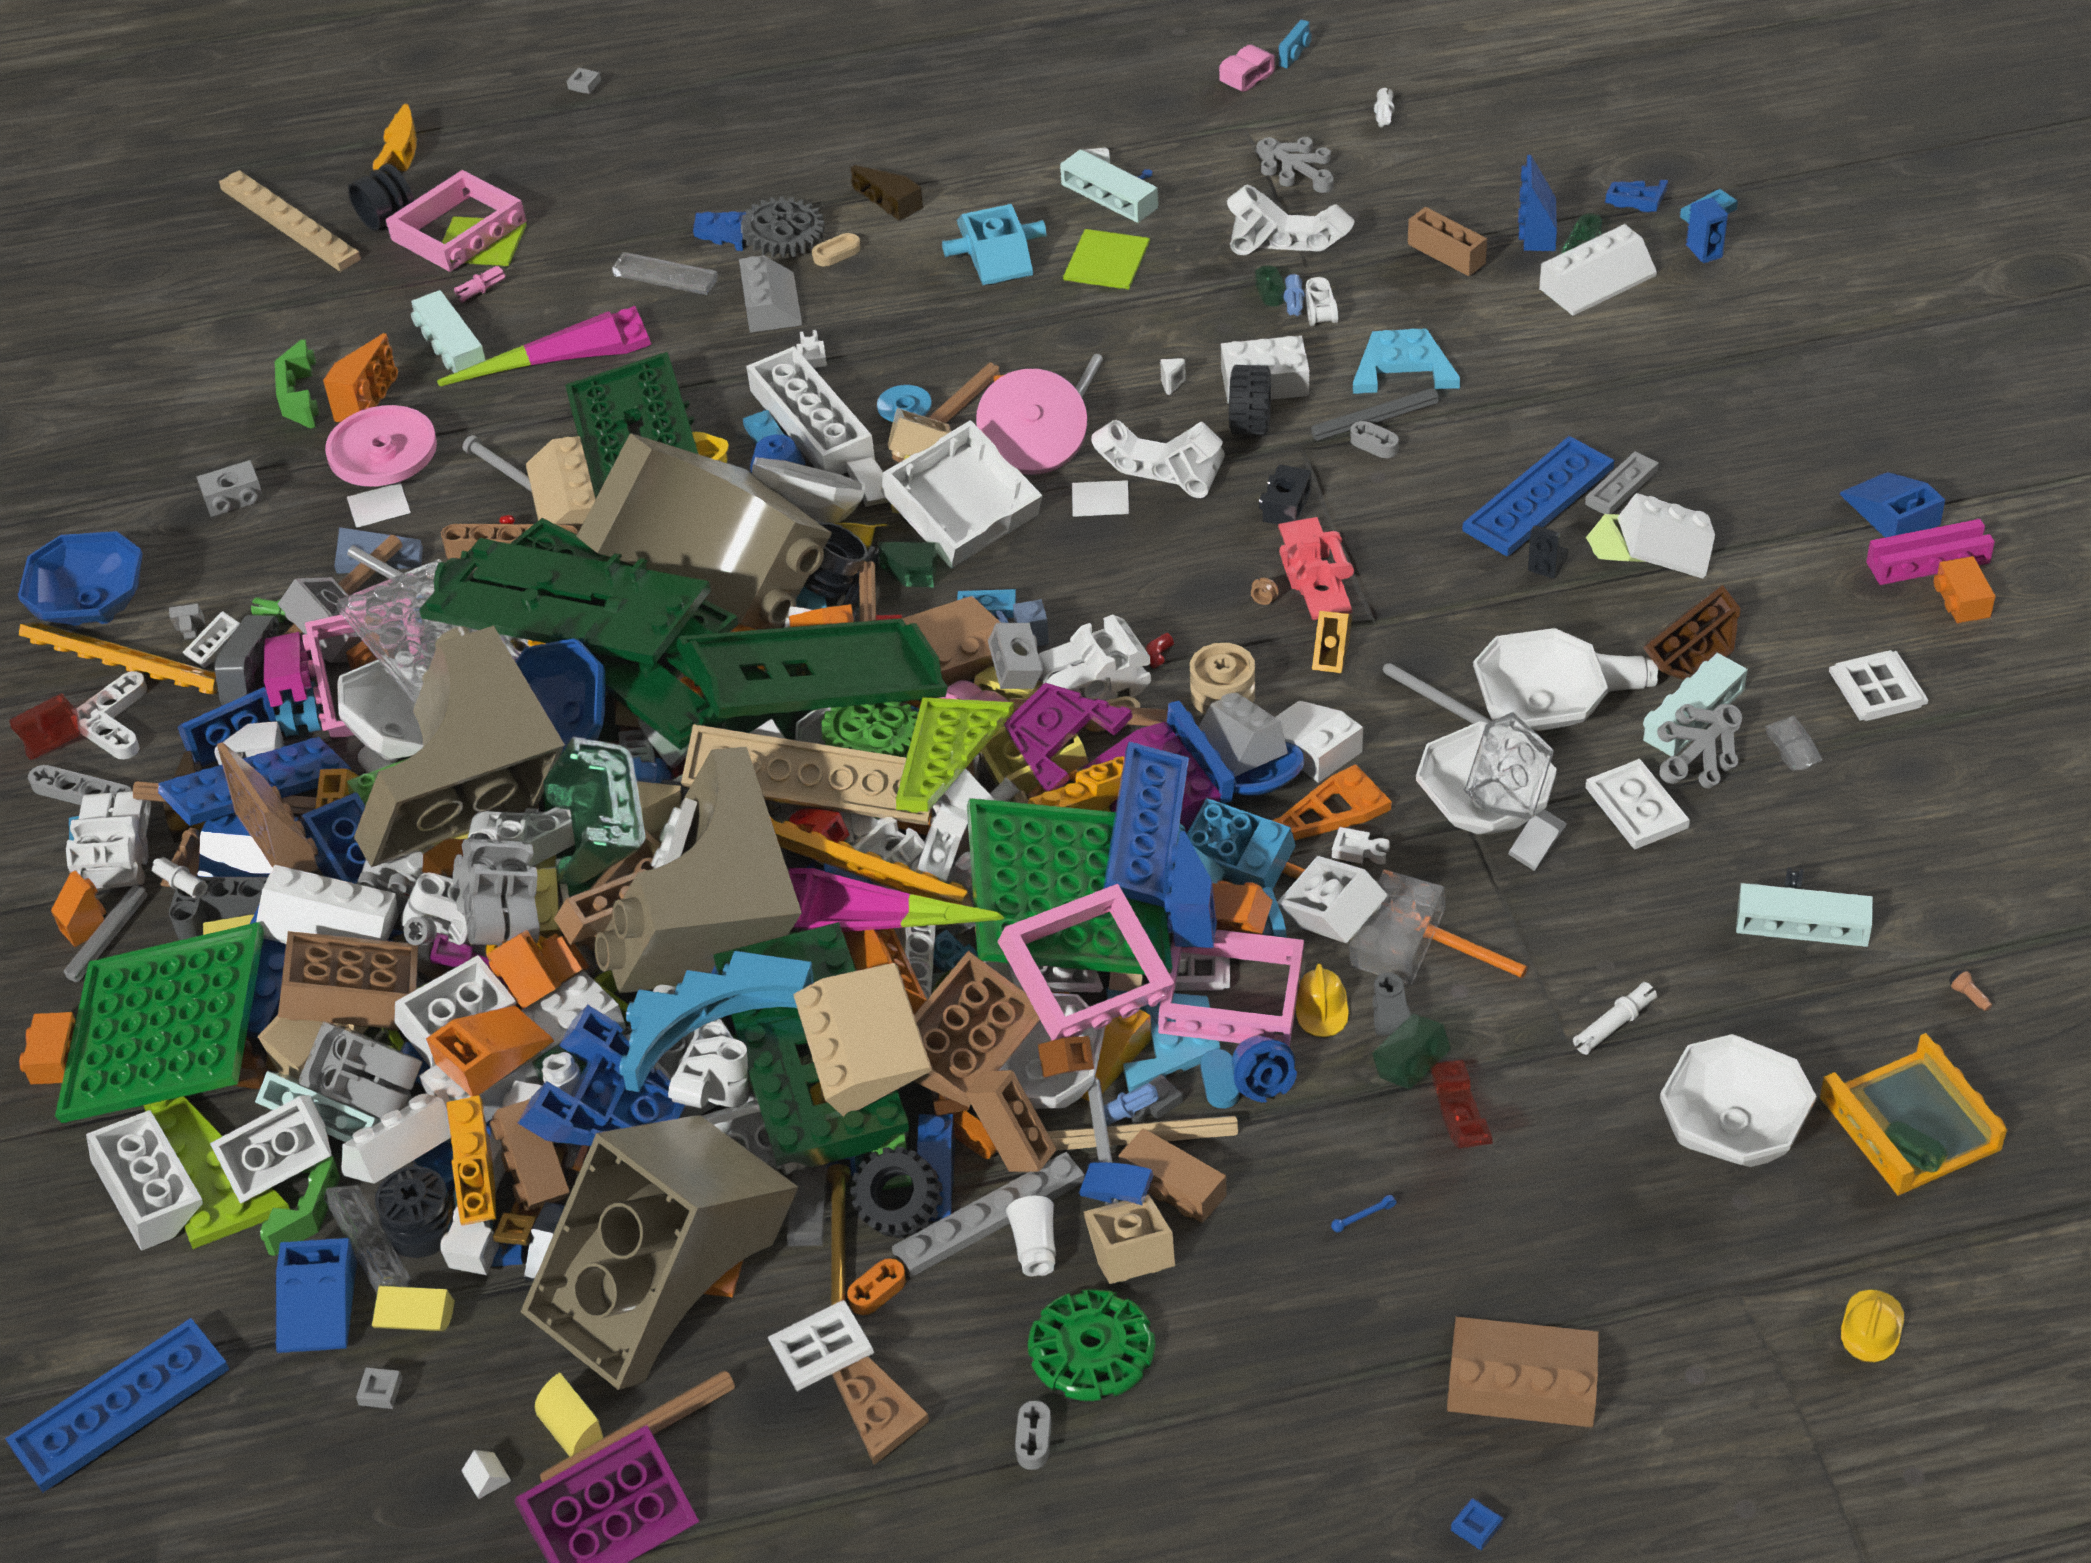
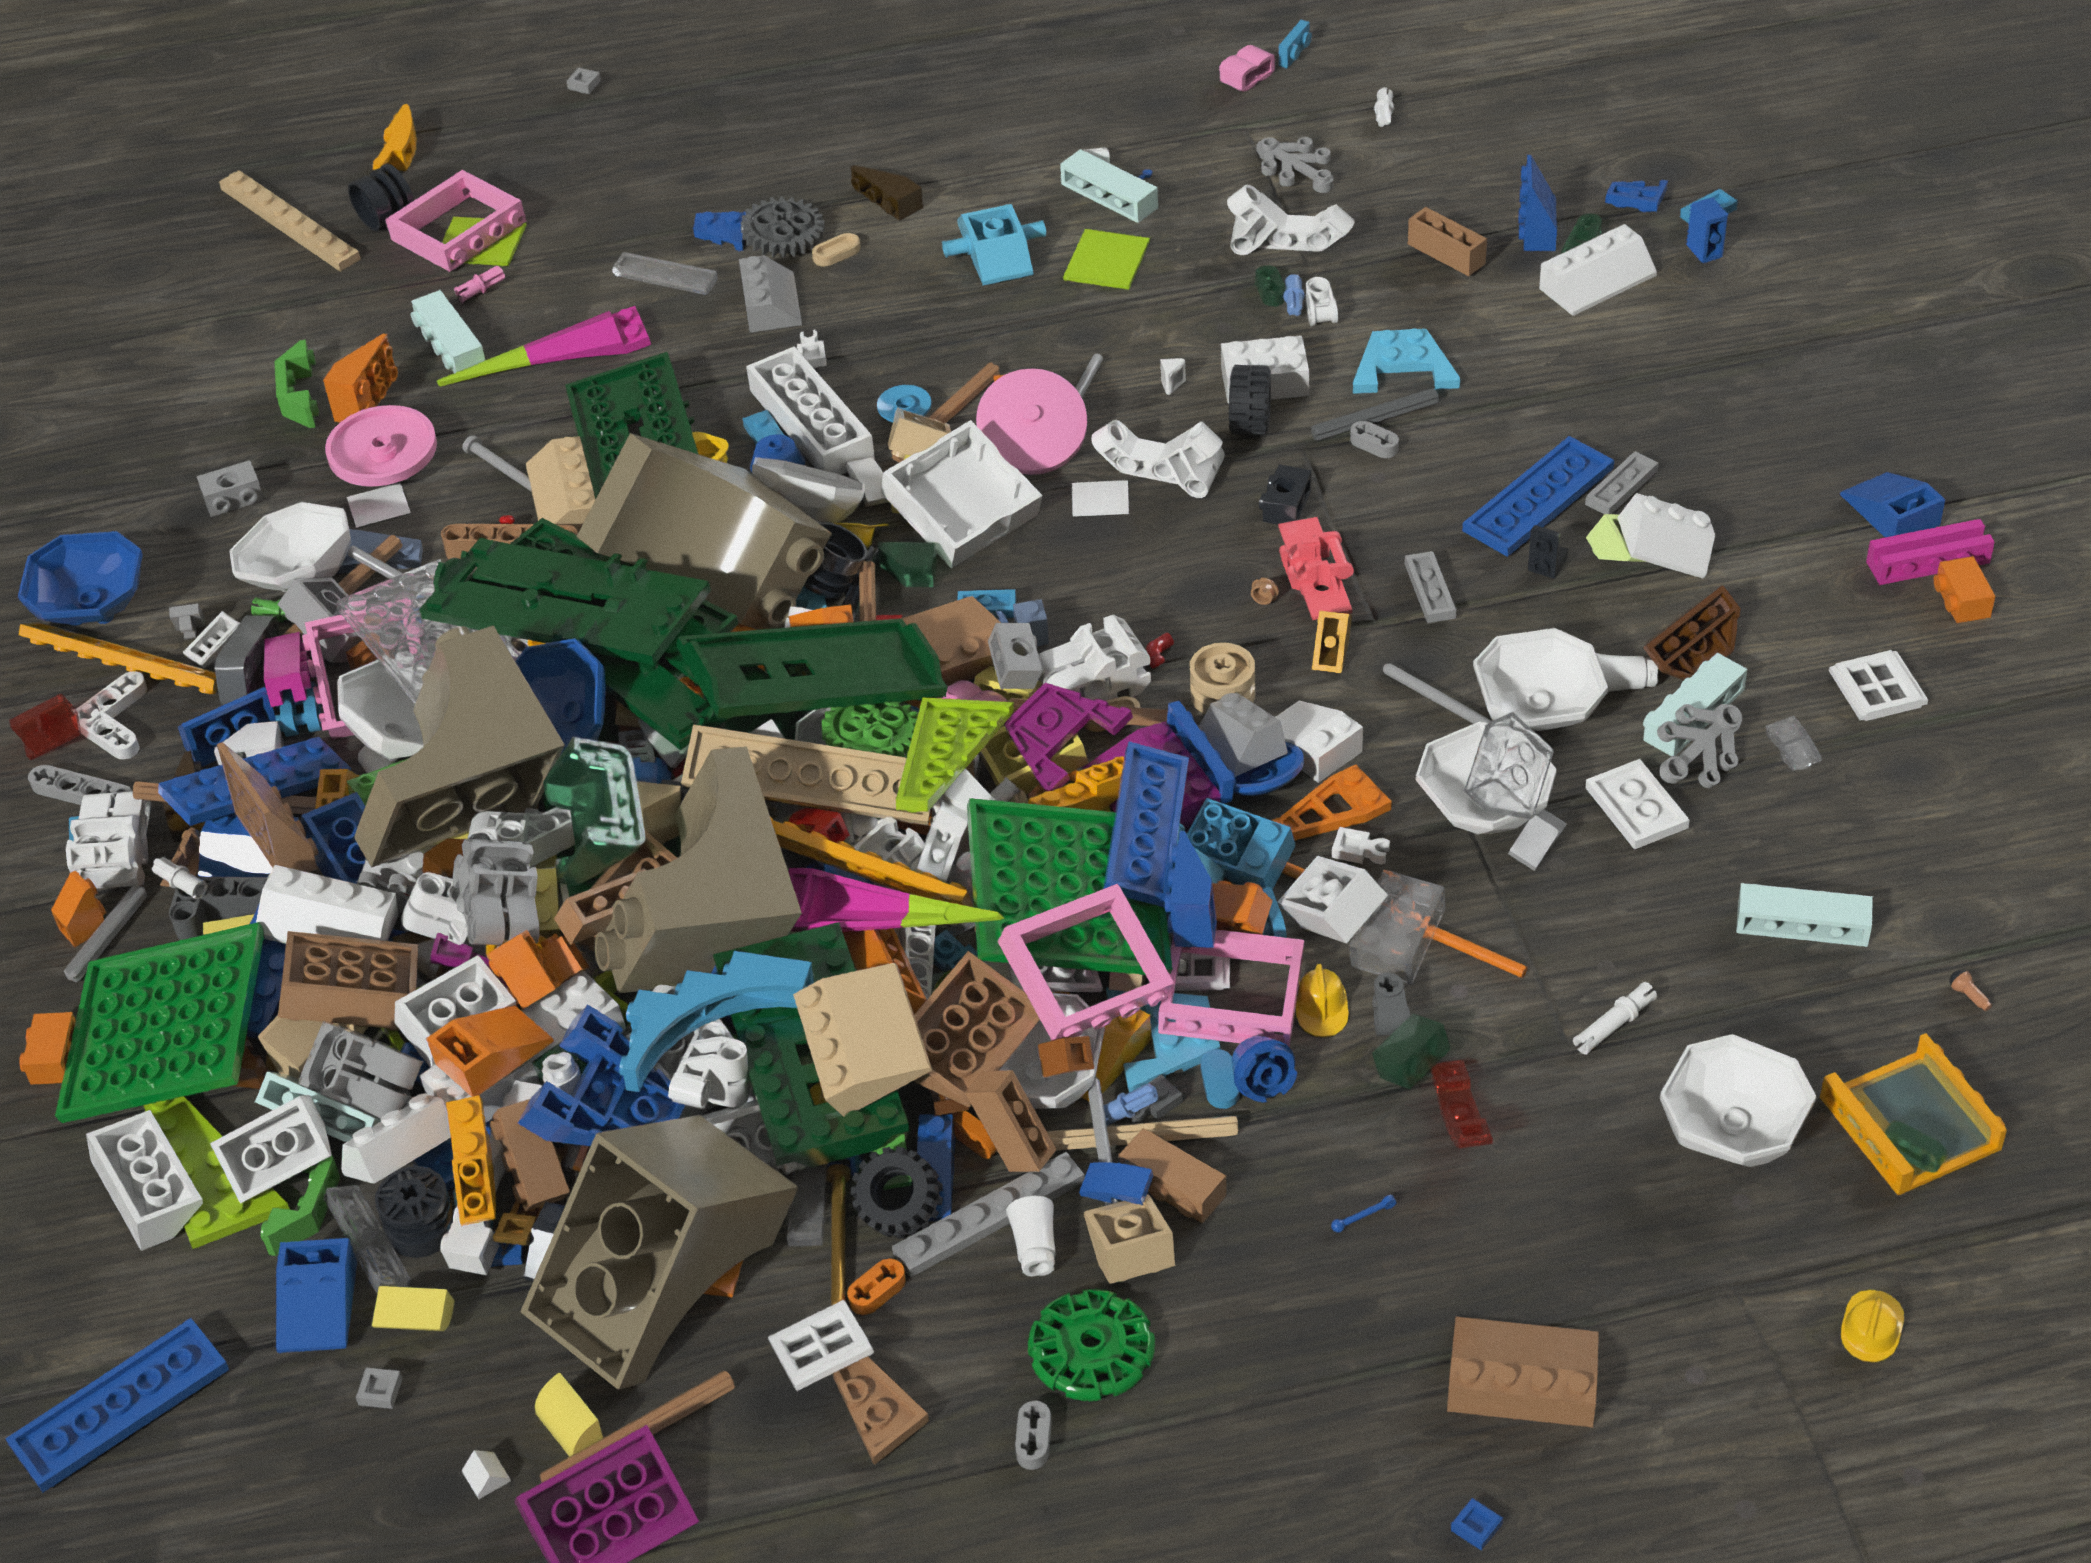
(292, 544): none -> white rock
(428, 931): light grey bush -> none
(674, 834): white plate -> none
(1430, 587): none -> light grey plate
(1793, 878): black bush -> none

